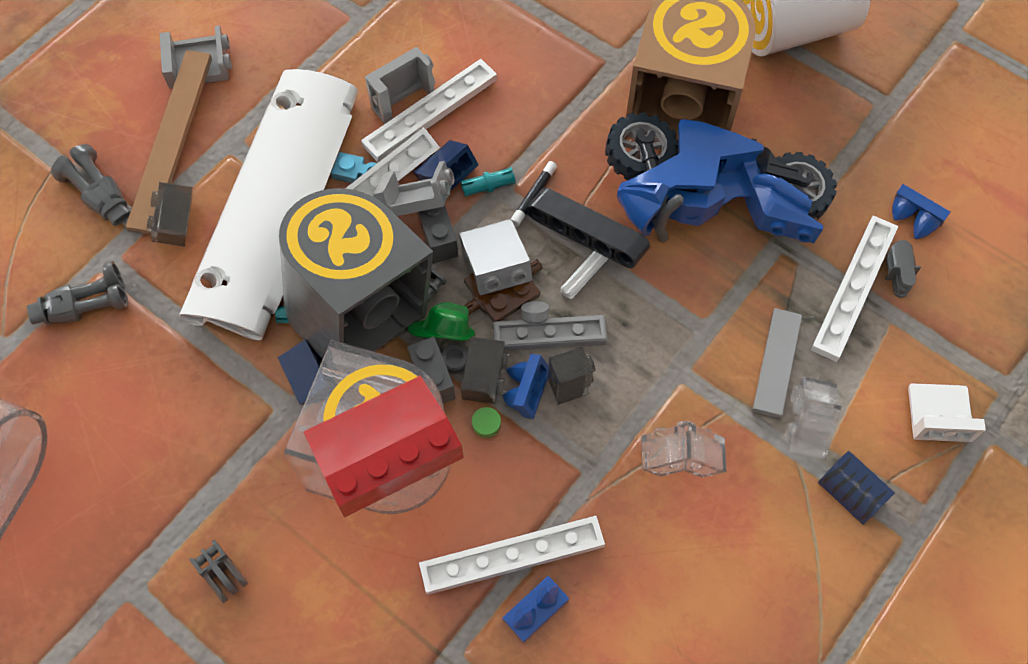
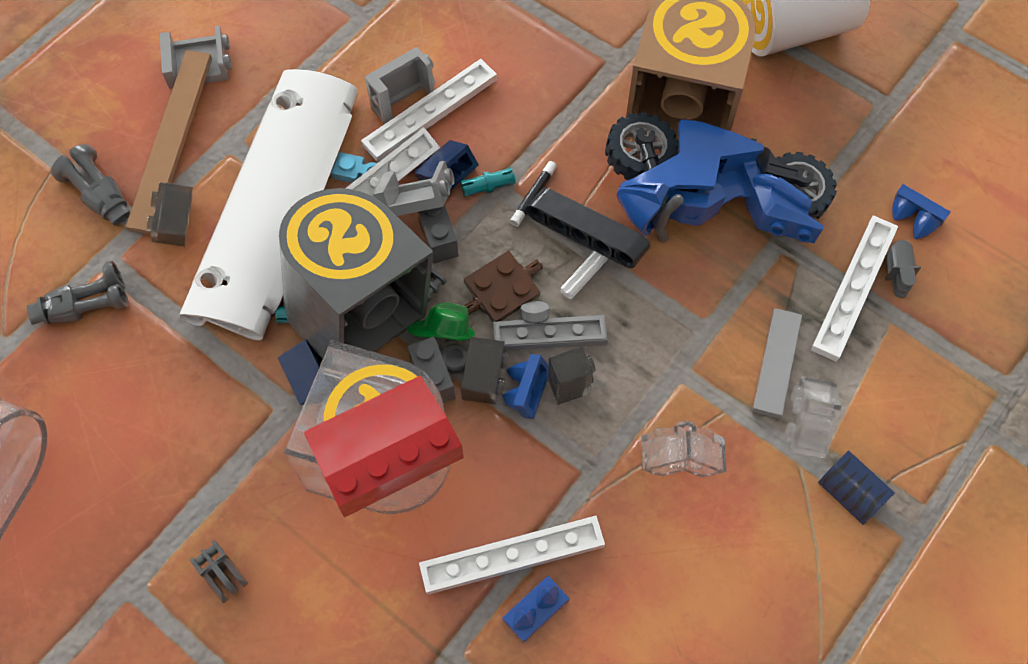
(486, 422): bright green tile -> none
(496, 256): panel -> none
(942, 413): white bracket -> none

